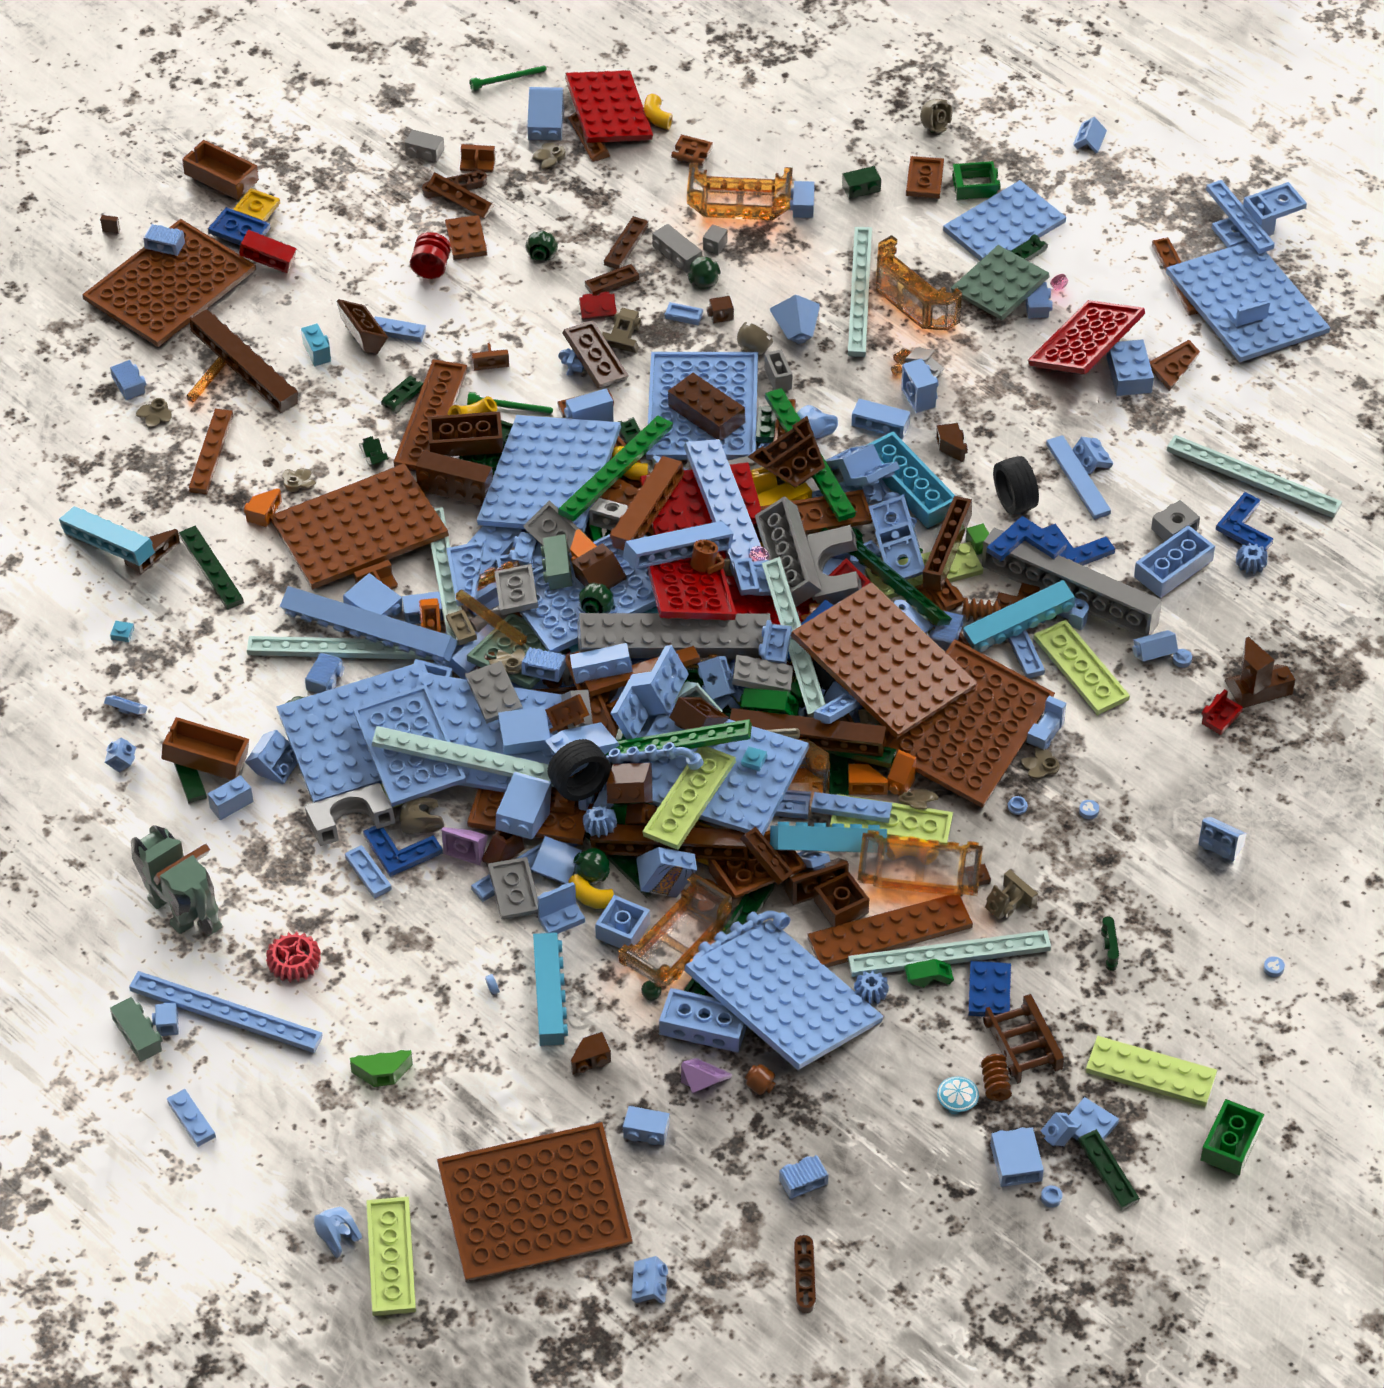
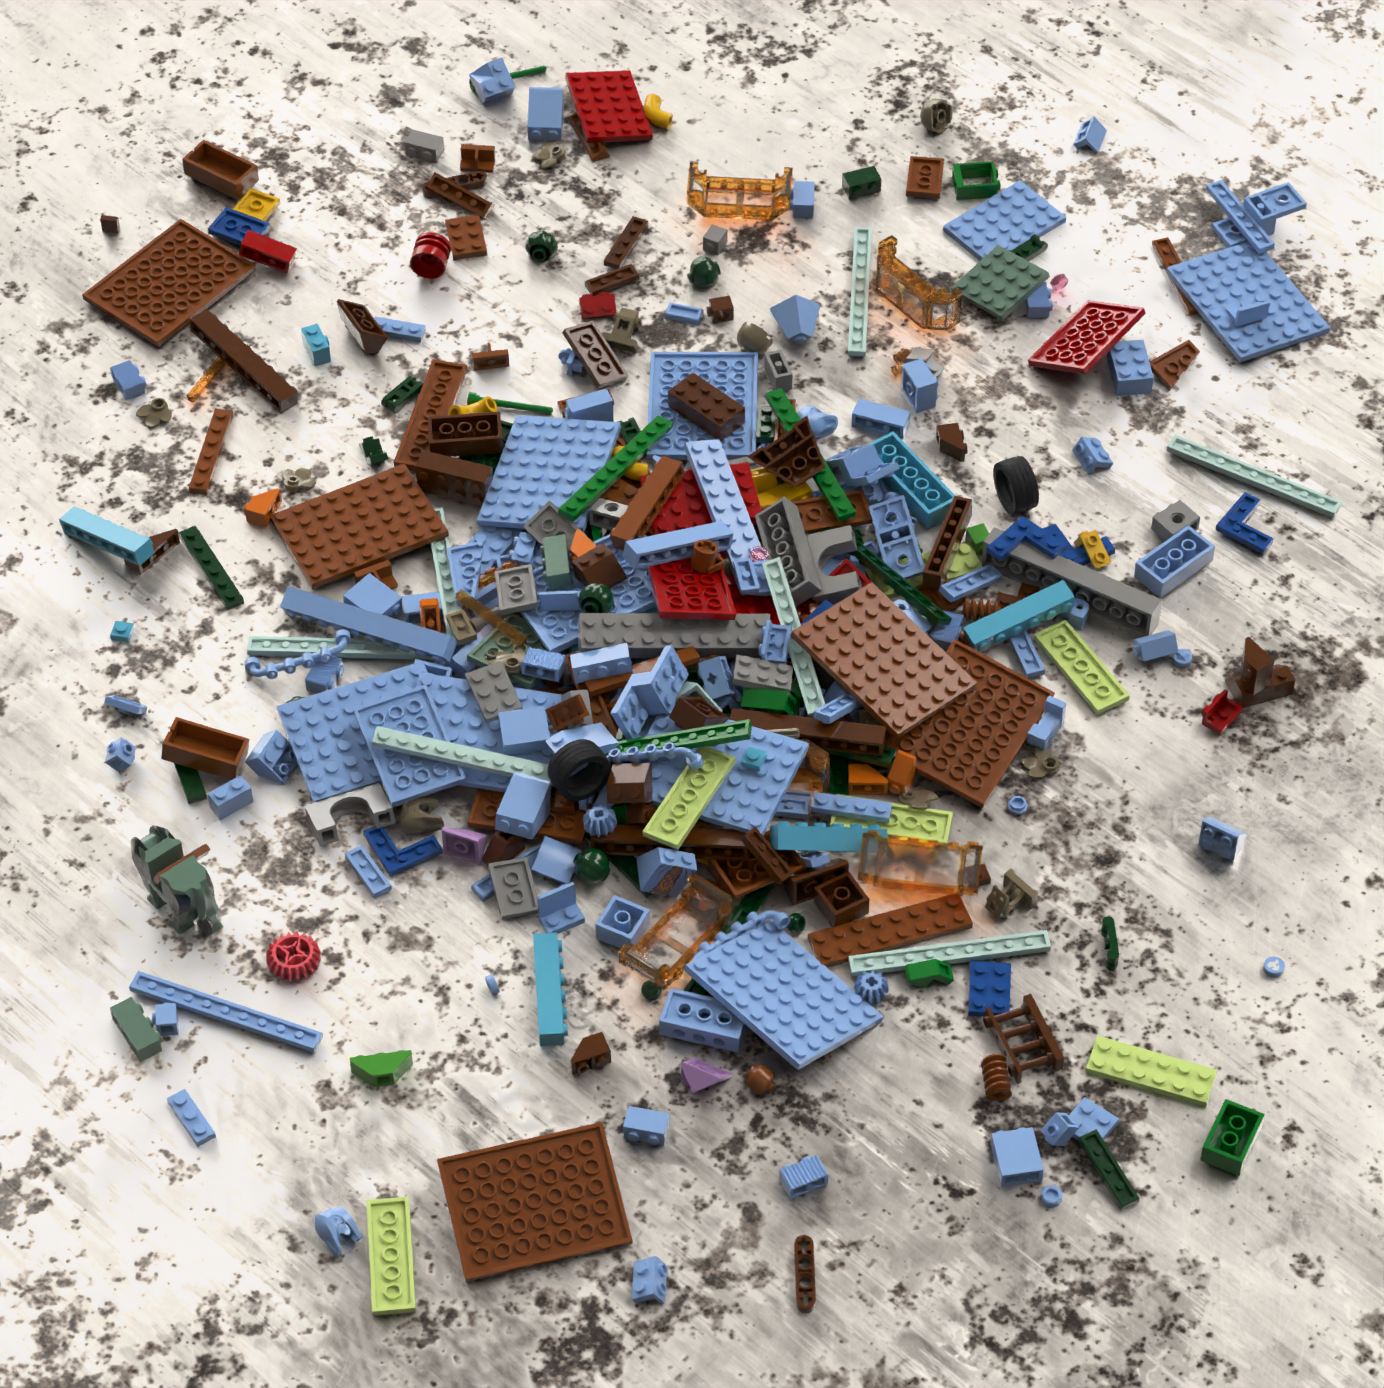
(164, 239): light blue brick -> none
(252, 664): none -> light blue bar
(492, 81): none -> light blue slope
(560, 600): none -> light blue panel
(589, 895): yellow cylinder -> none
(675, 247): light grey brick -> none
(693, 146): dark orange plate -> none
(796, 923): none -> dark green plate
(958, 1094): dish -> none
(970, 583): none -> light blue plate
(1078, 477): light blue tile -> none
(1089, 809): light blue tile -> none
(1093, 548): none -> yellow bracket
(1251, 558): light blue gear -> none

